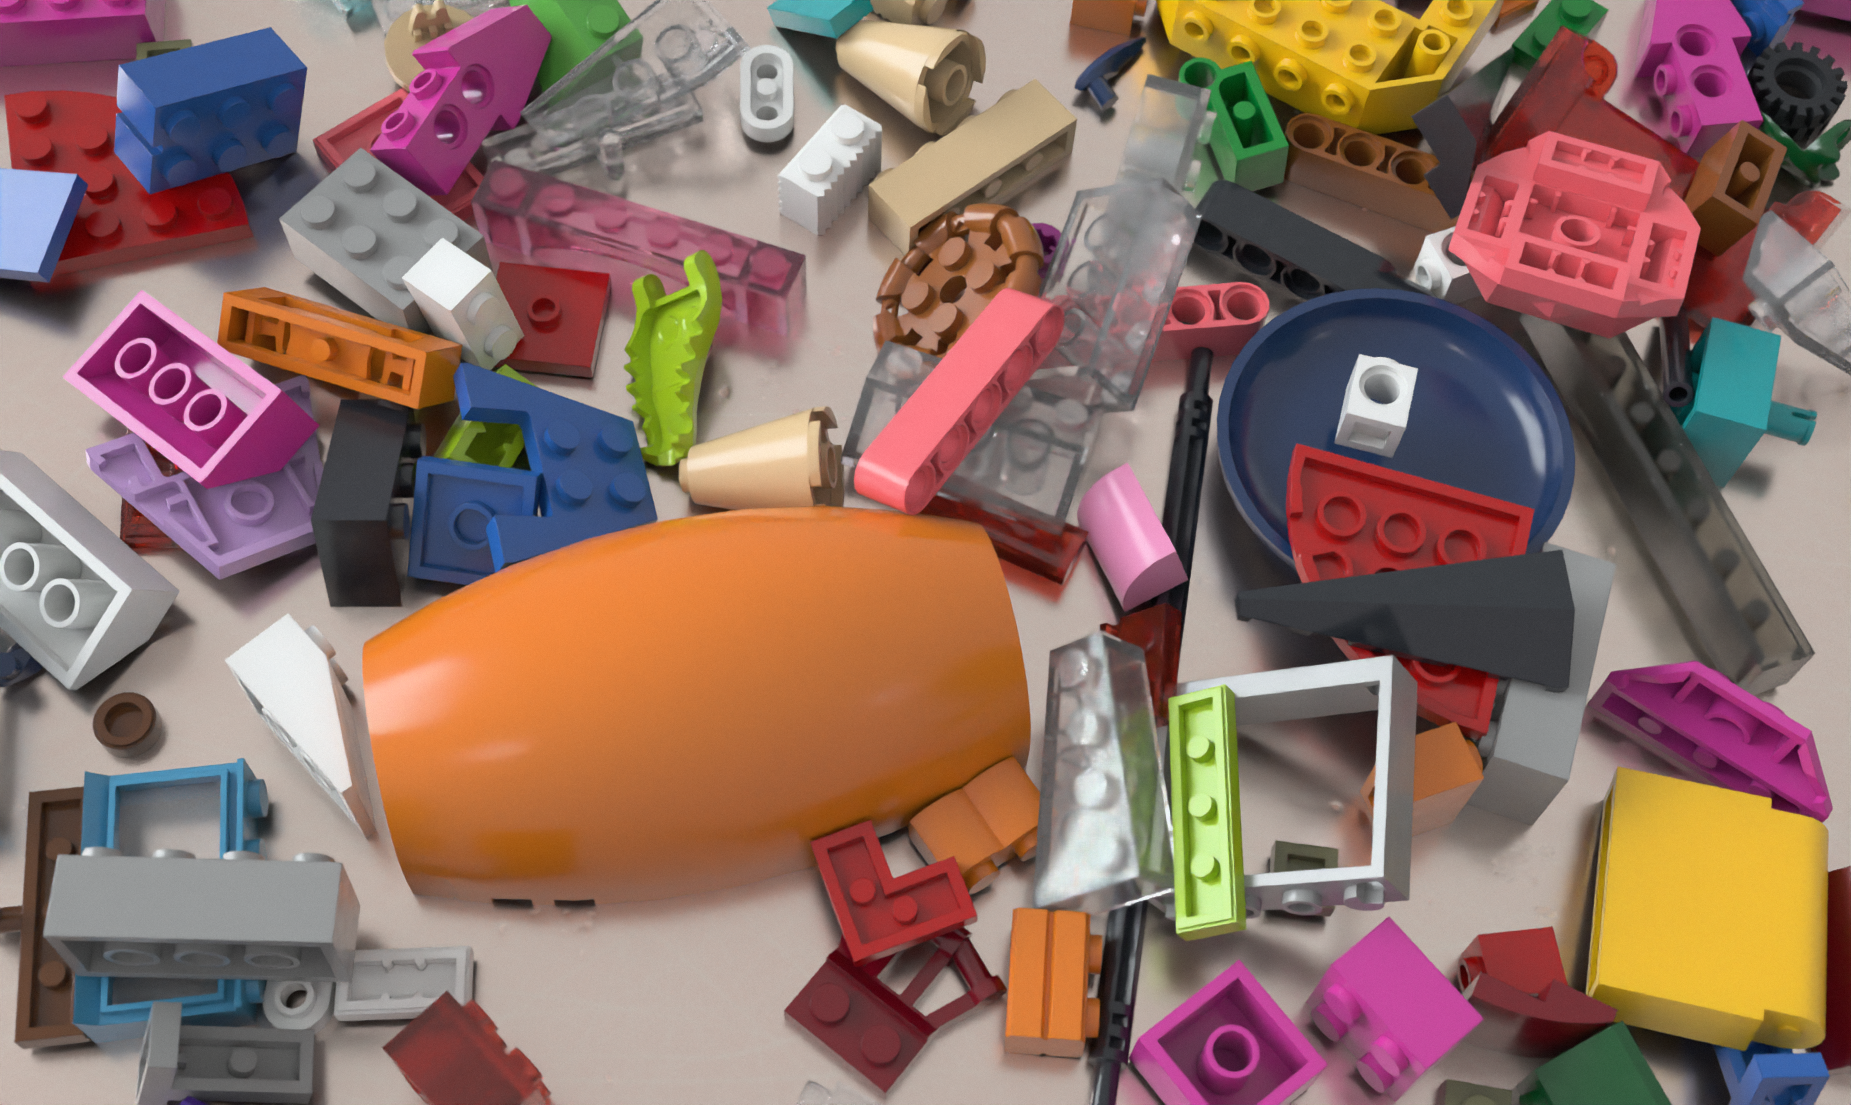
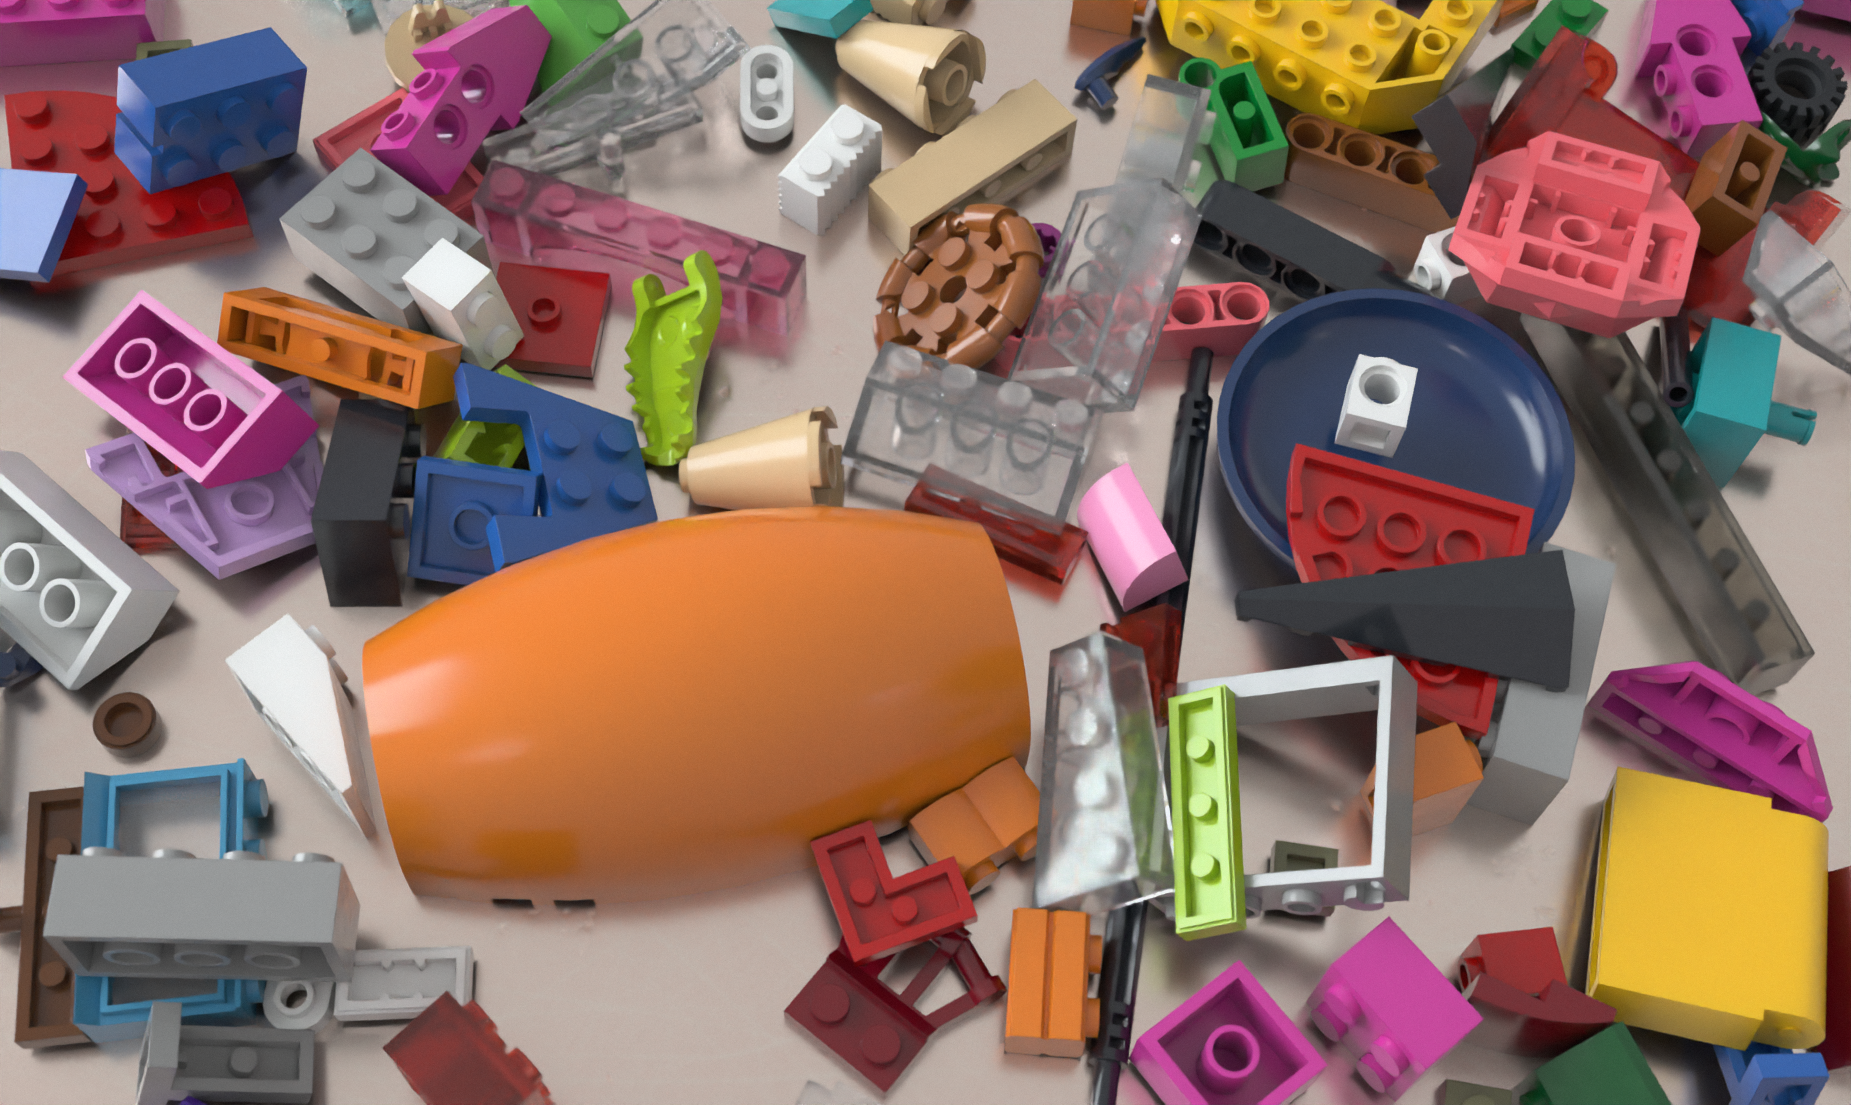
(959, 401): coral beam -> none

